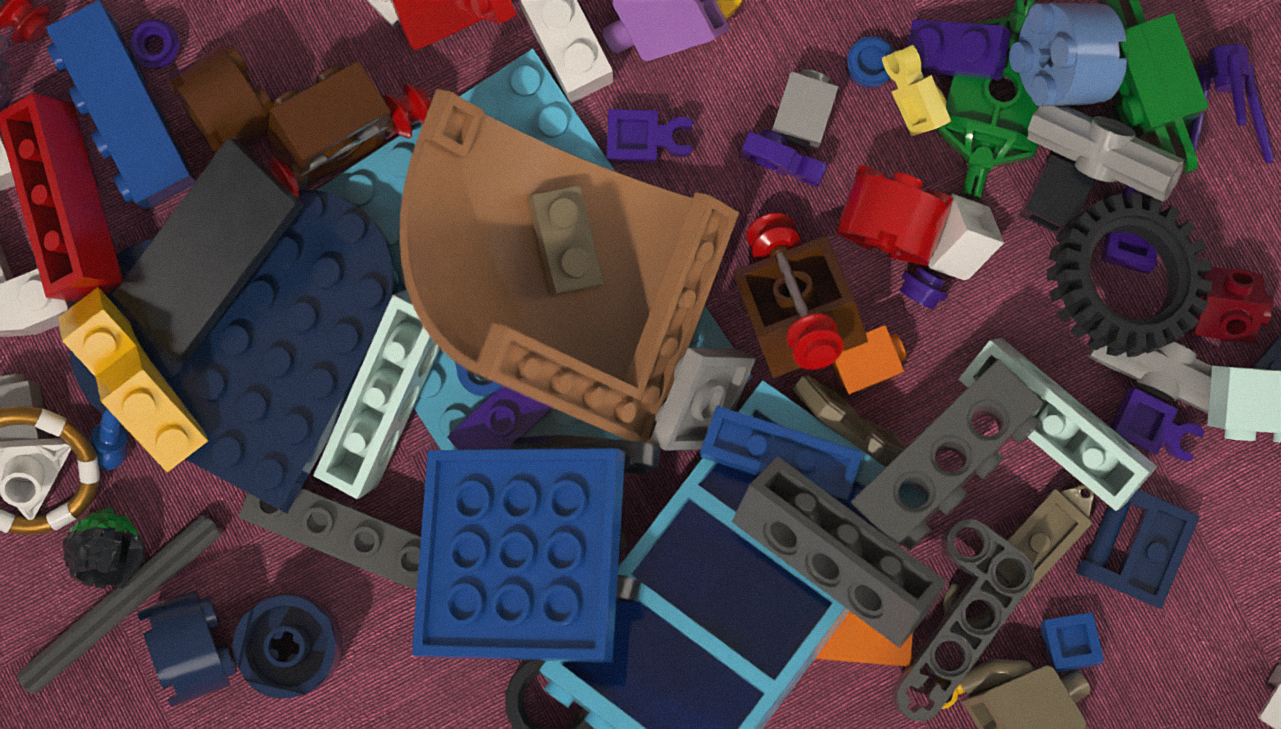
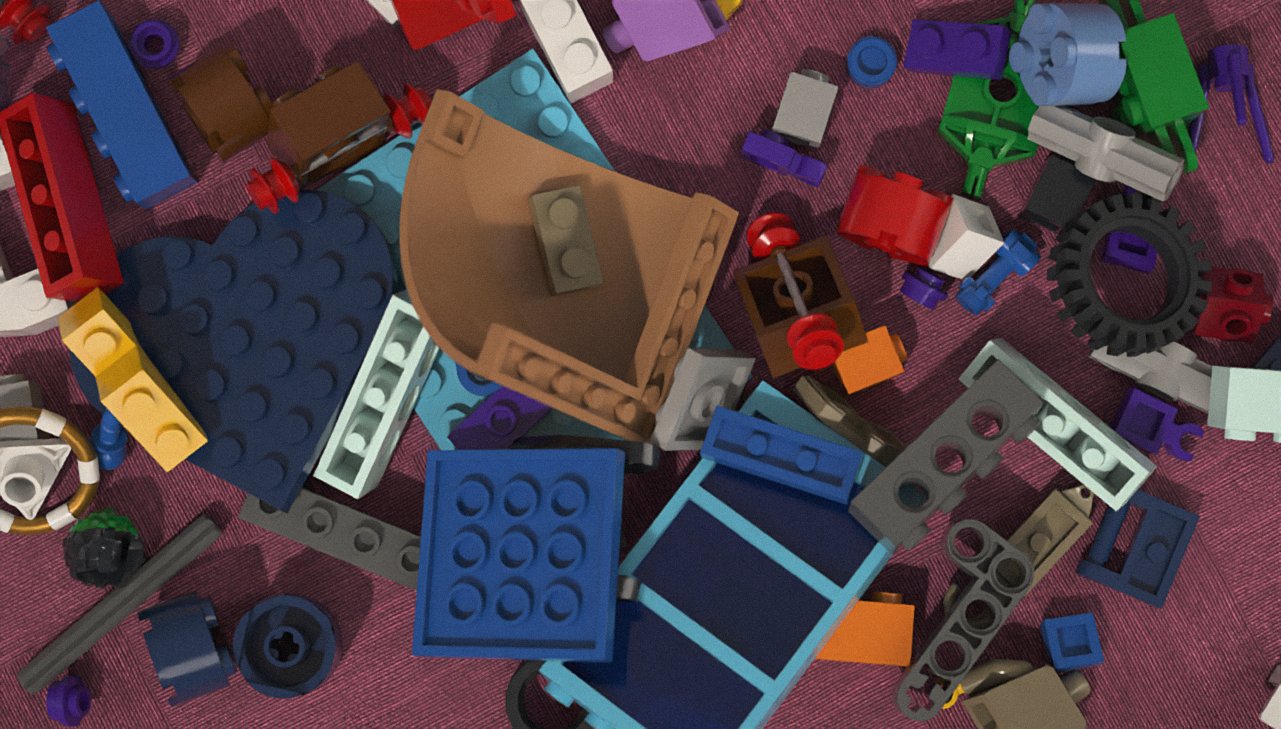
(68, 700): none -> dark purple plate
(208, 249): black tile -> none
(637, 136): dark purple plate -> none
(838, 551): dark grey brick -> none
(917, 97): light yellow plate -> none
(1014, 255): none -> blue bar

